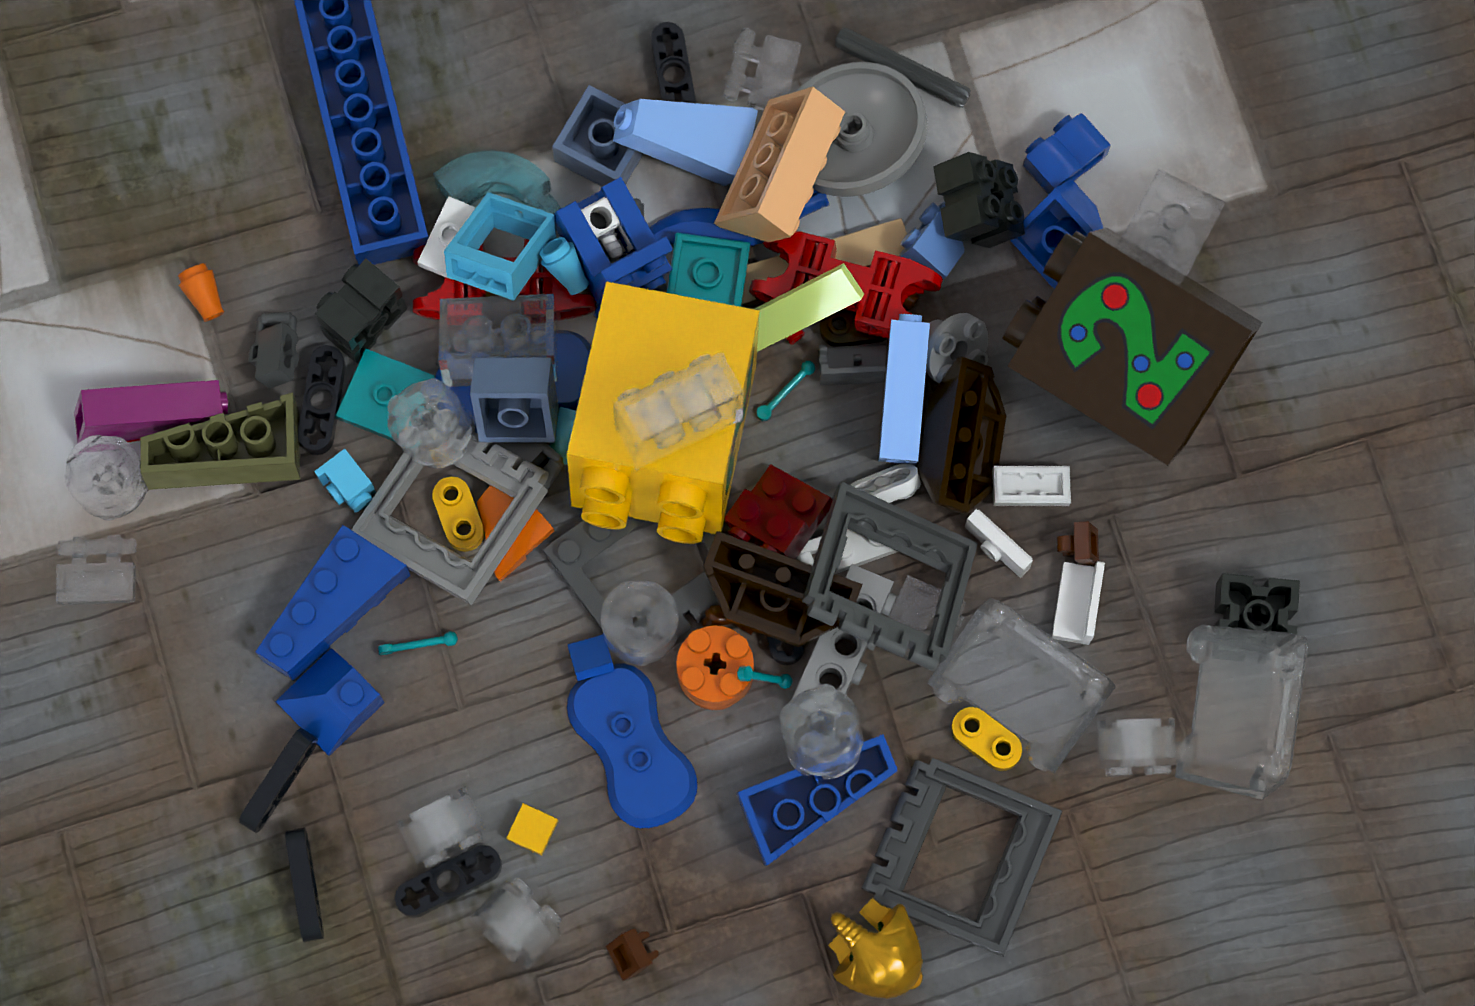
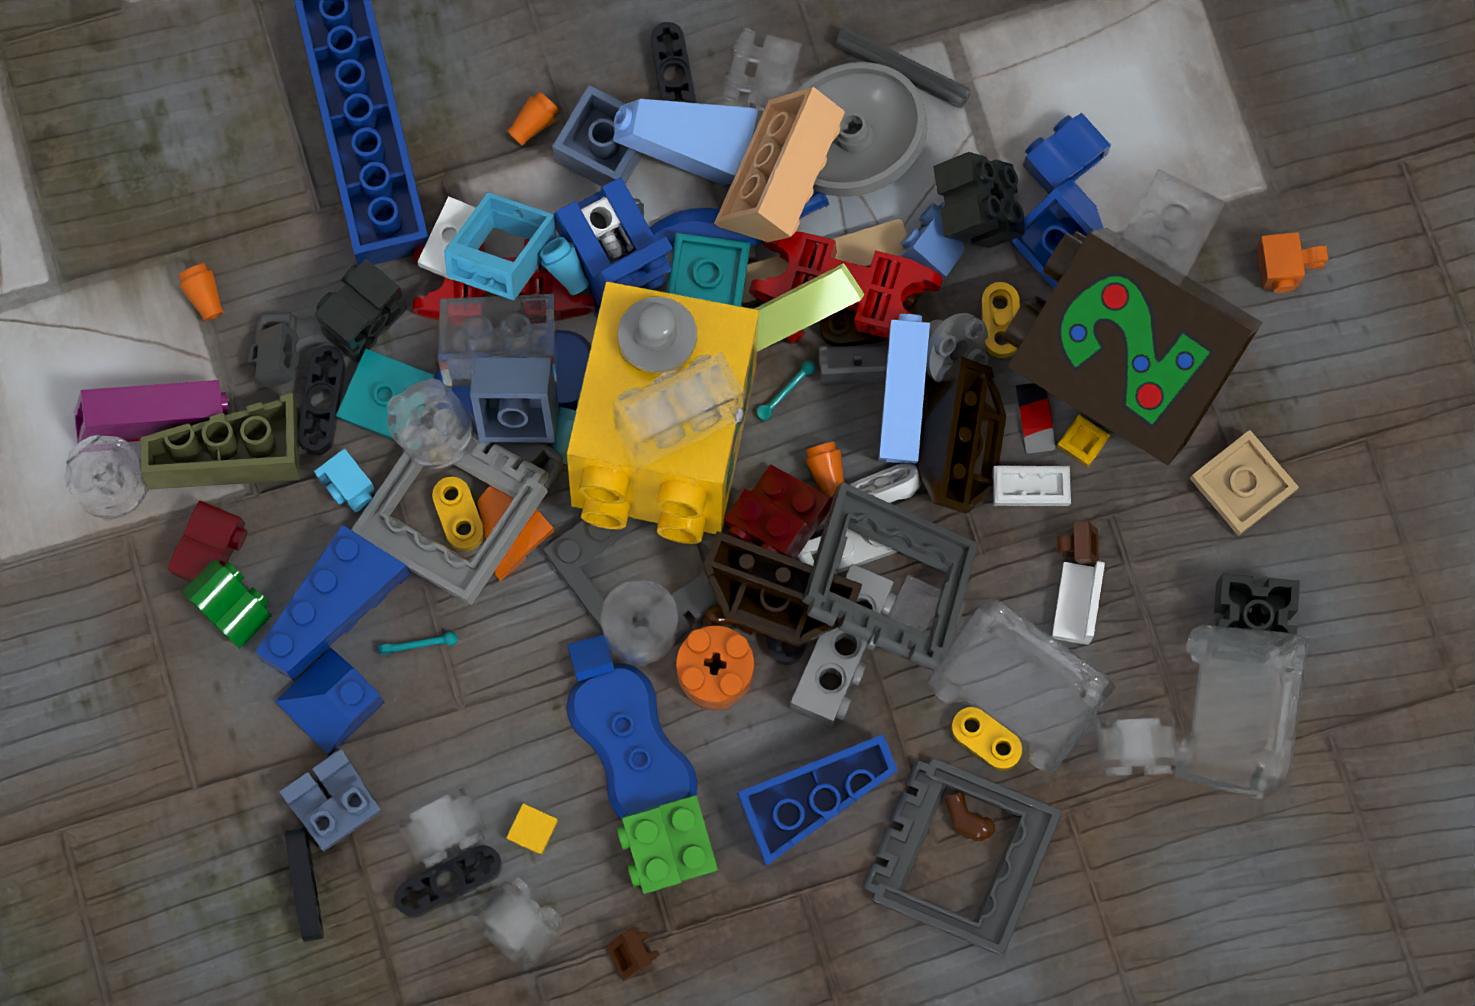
(96, 581): clear plate -> none
(208, 536): none -> dark red brick
(227, 602): none -> green brick
(278, 780): black beam -> none
(341, 814): none -> sand blue hips
(497, 173): clear light blue arch -> none
(533, 118): none -> orange cone
(657, 335): none -> light grey plate
(667, 844): none -> bright green plate
(746, 674): teal hinge -> none
(821, 732): clear brick -> none
(825, 466): none -> orange cone
(879, 962): pearl gold piece -> none
(967, 823): none -> reddish brown arm
(998, 544): white plate -> none
(999, 319): none -> yellow plate
(1035, 418): none -> sticker
(1083, 441): none -> yellow tile
(1244, 483): none -> tan plate
(1283, 261): none -> orange brick

